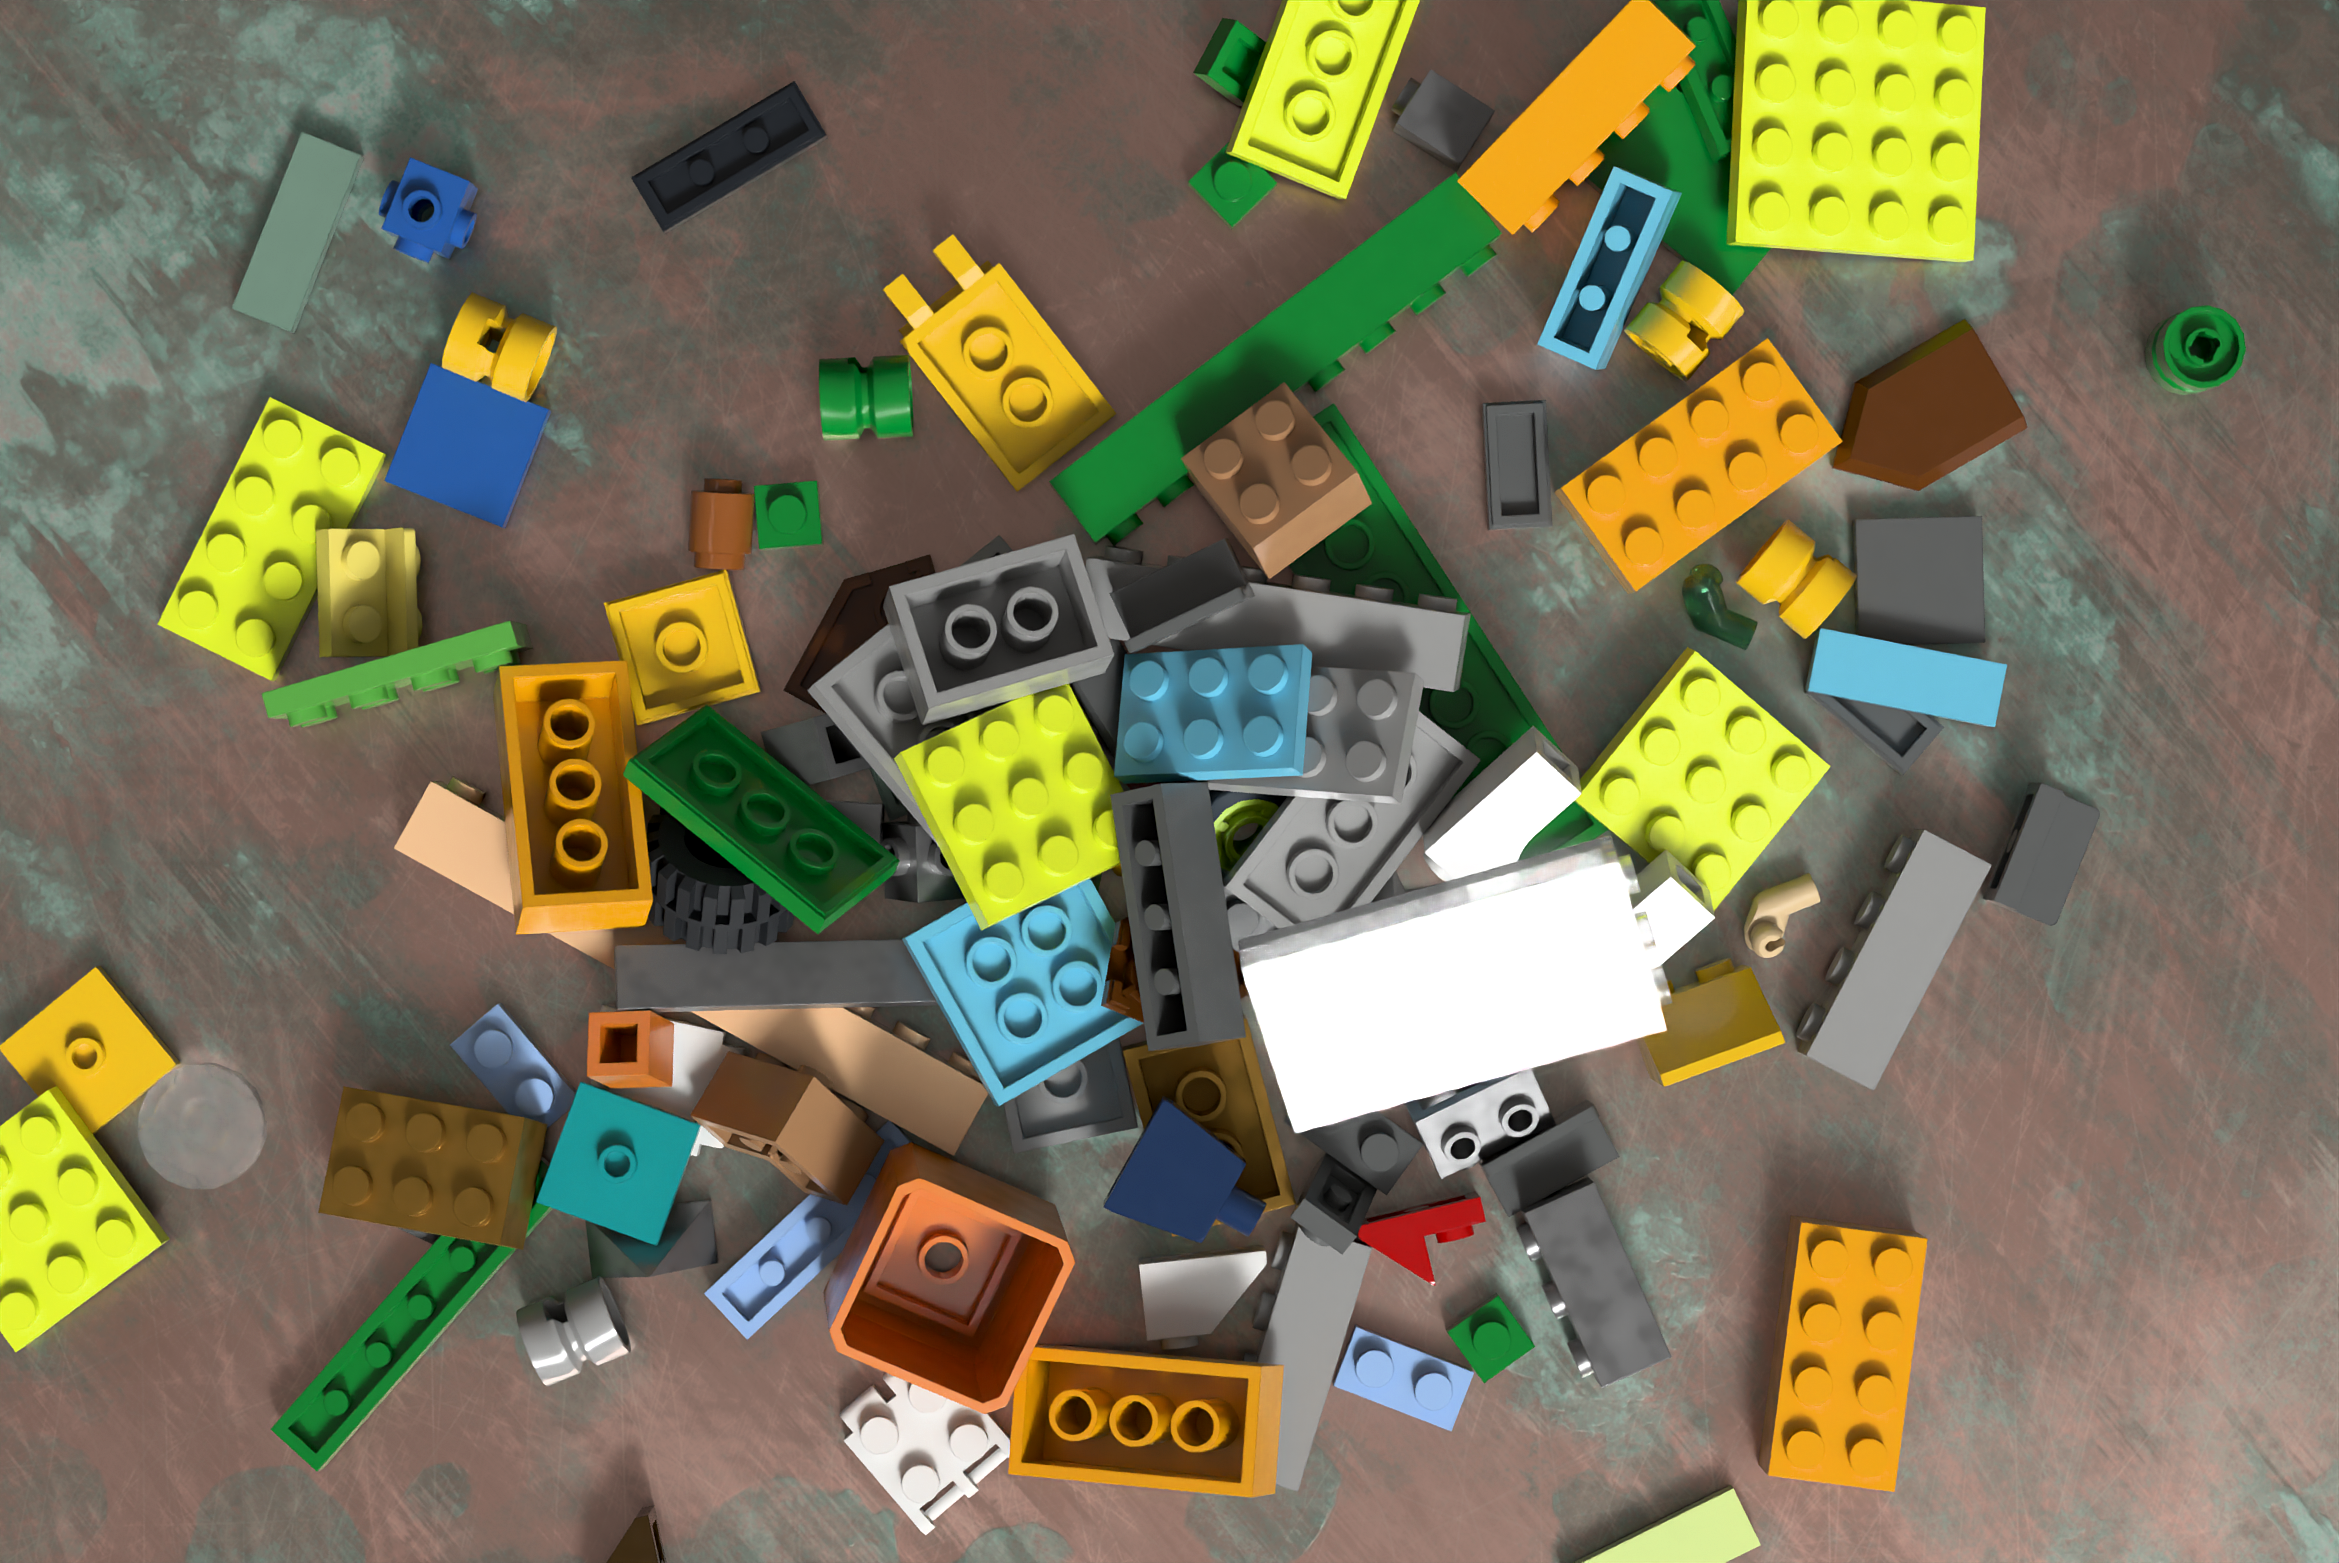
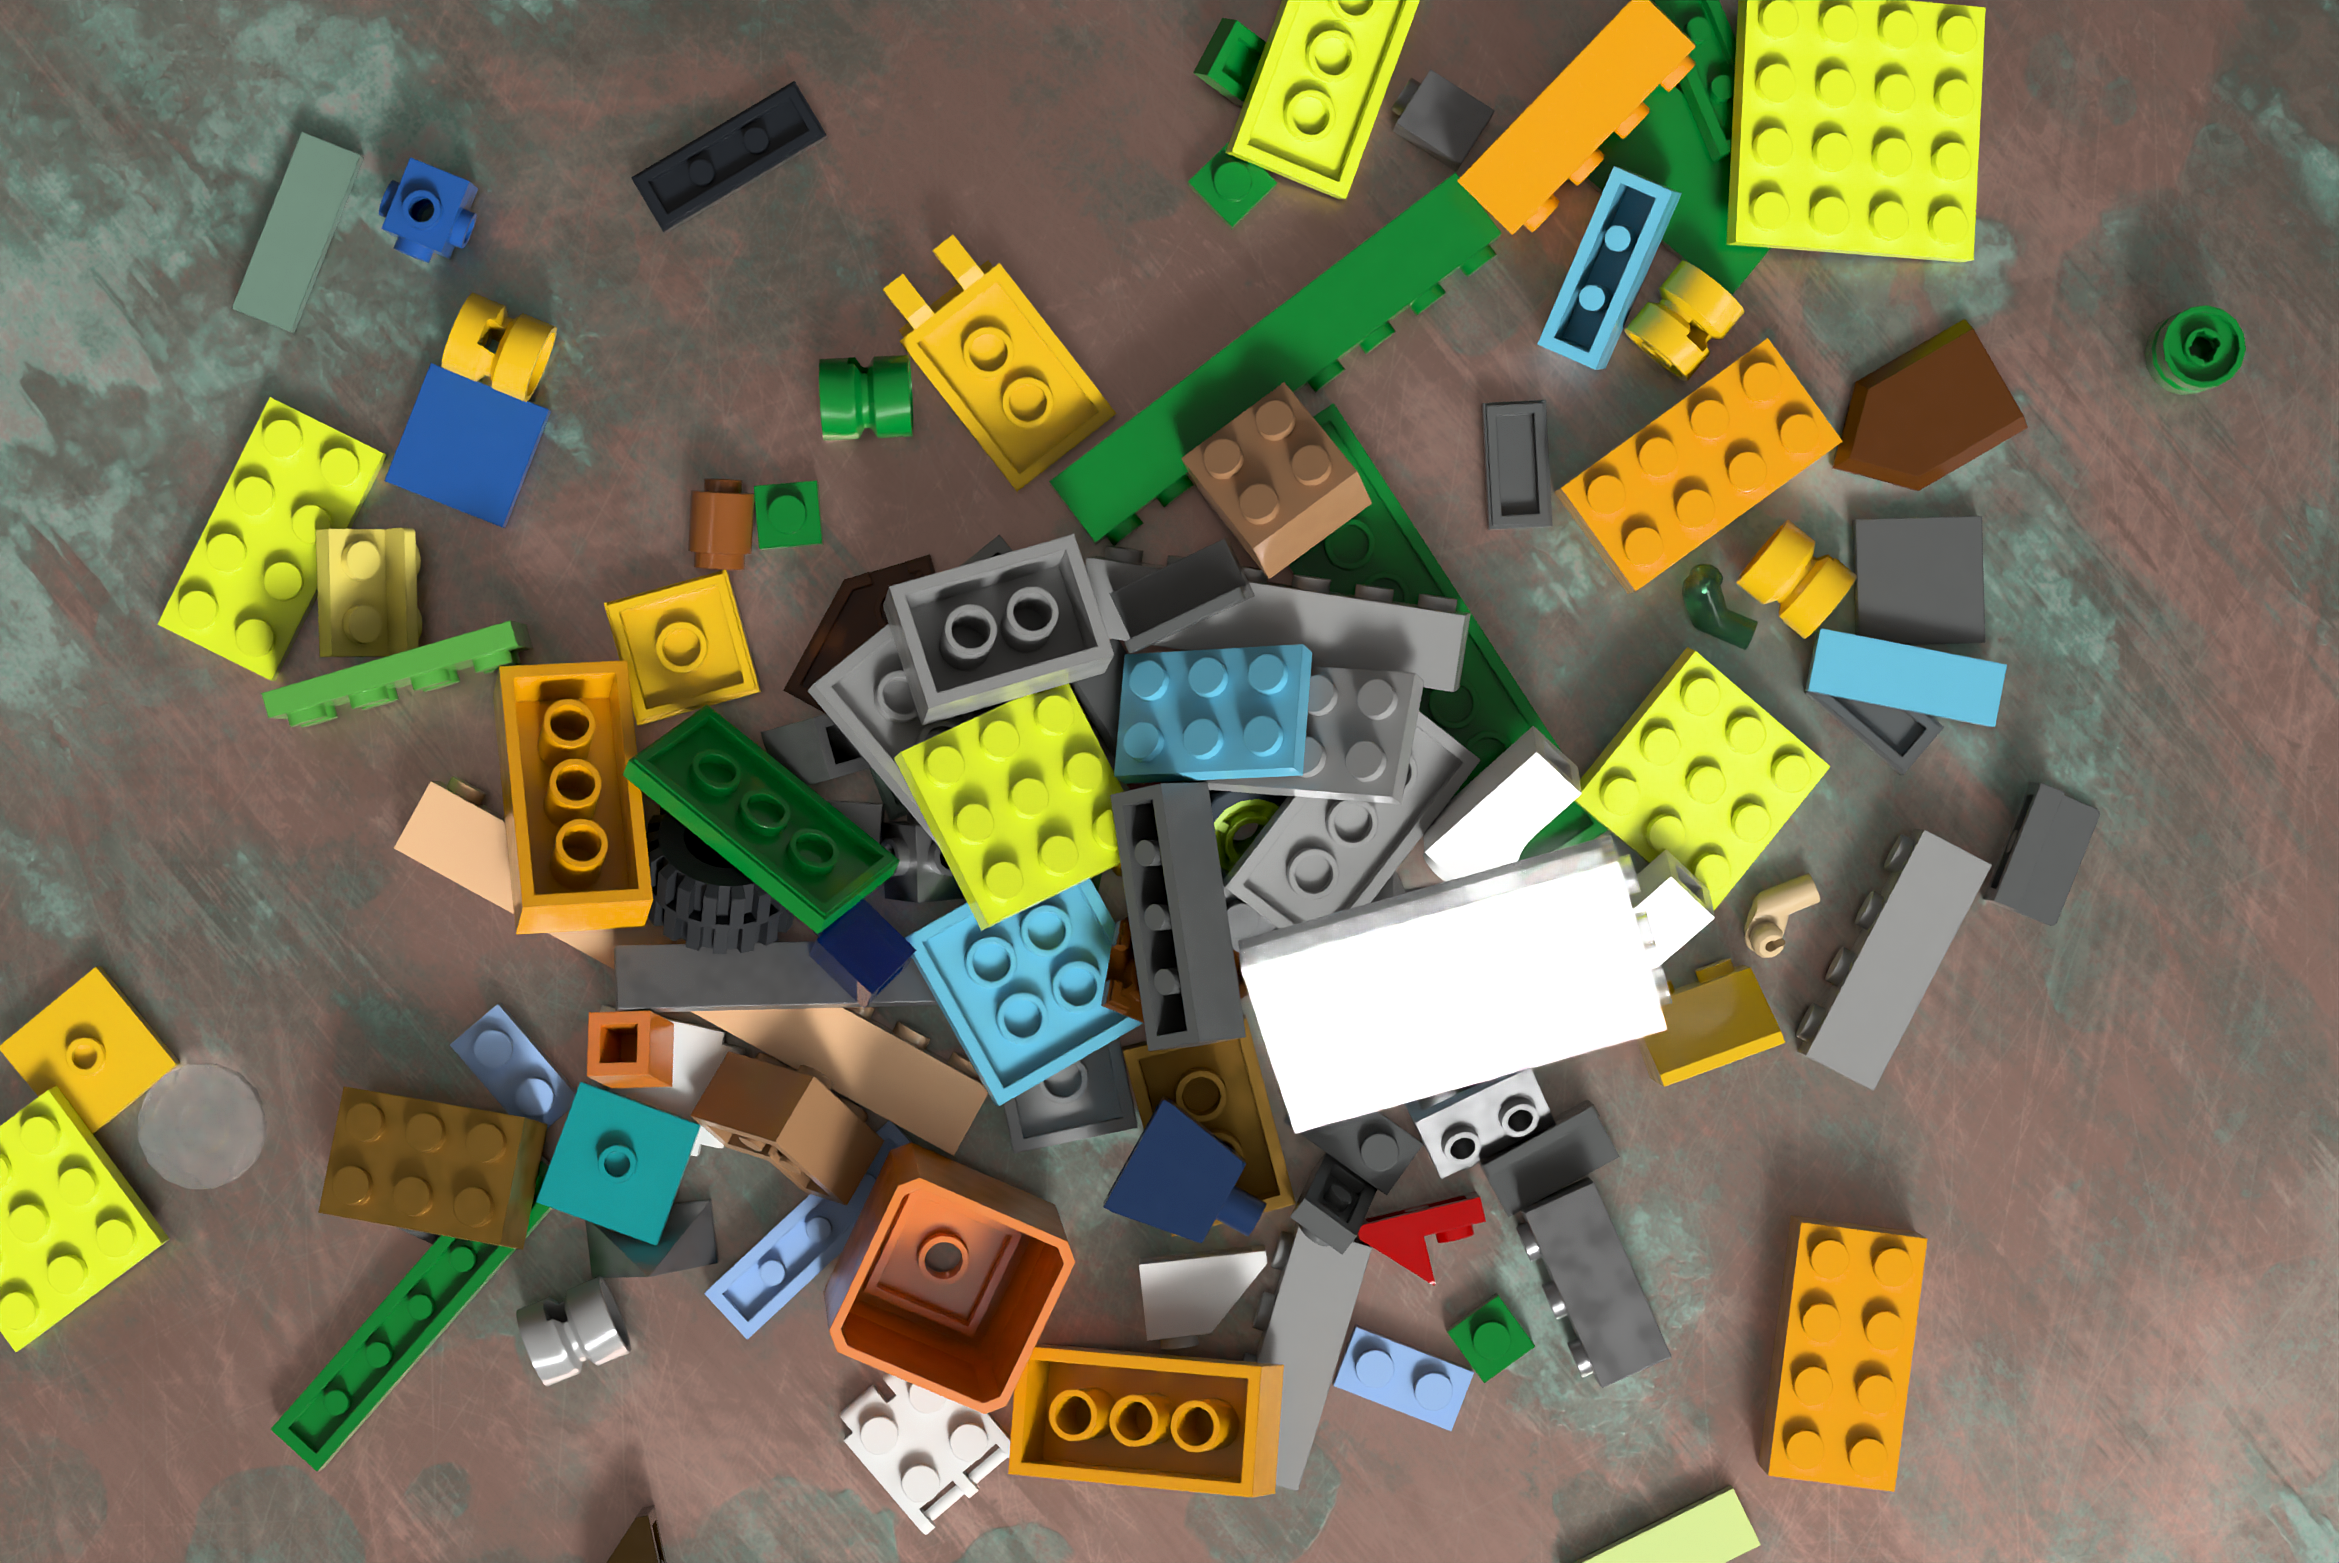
(862, 952): none -> clear blue brick

